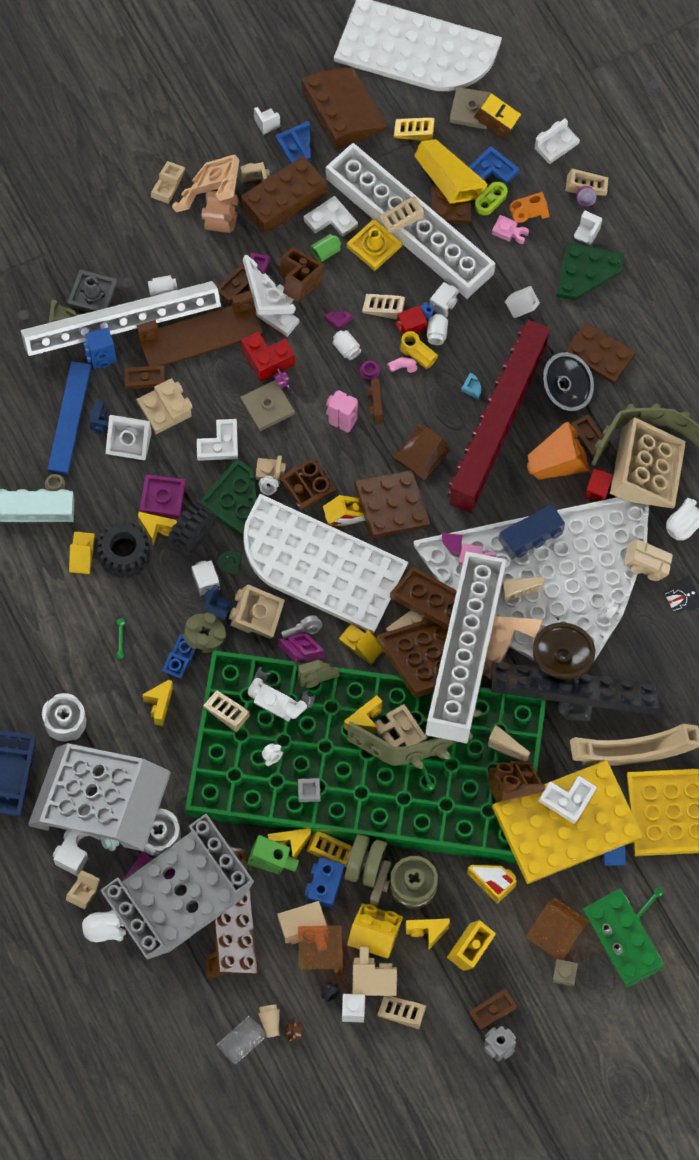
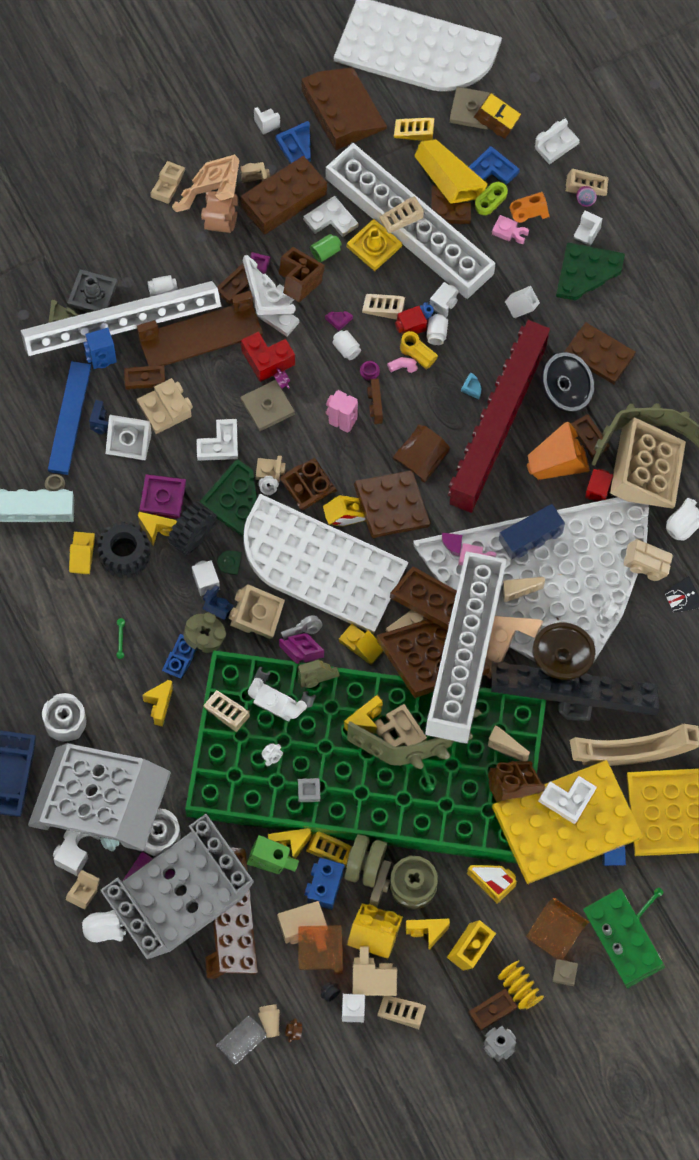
(519, 986): none -> yellow piece

